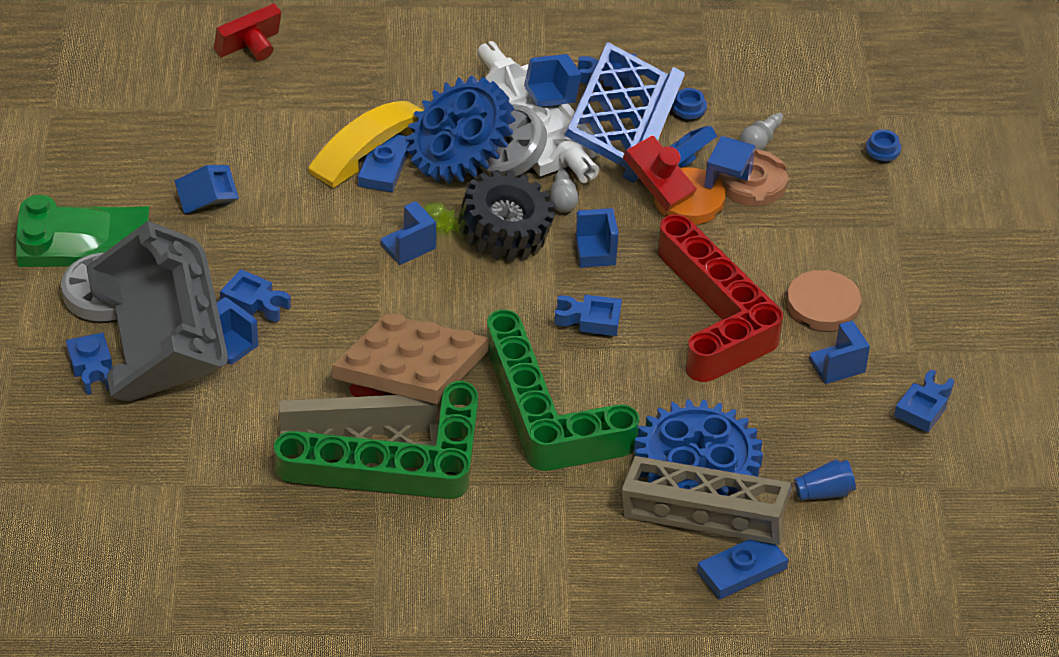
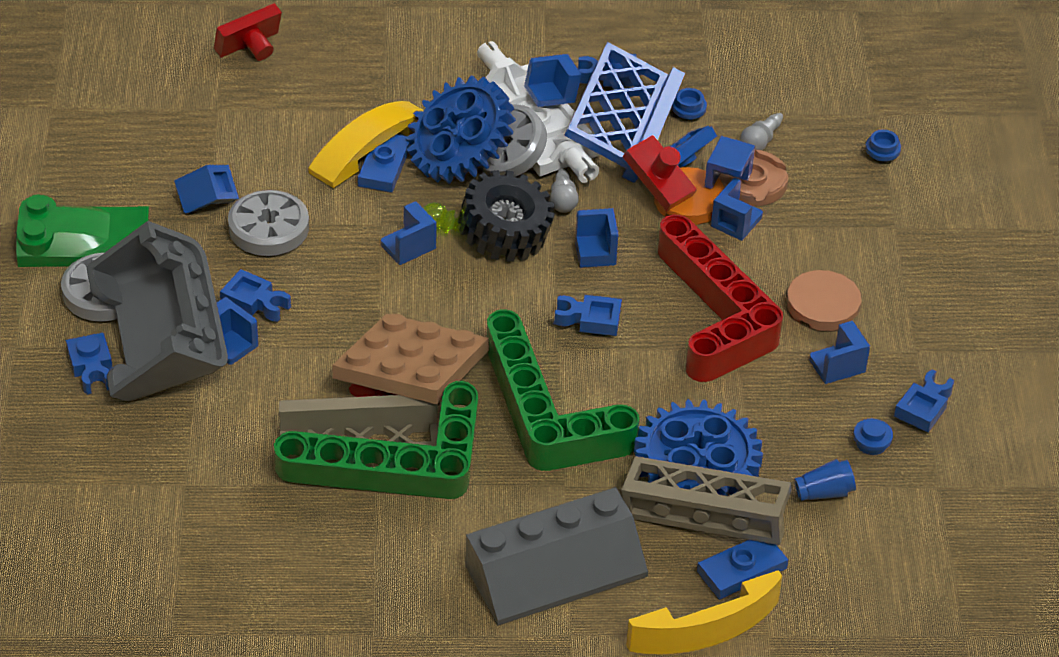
(286, 228): none -> light grey wheel
(555, 556): none -> dark grey slope
(662, 634): none -> yellow slope
(733, 215): none -> blue panel
(872, 436): none -> blue plate

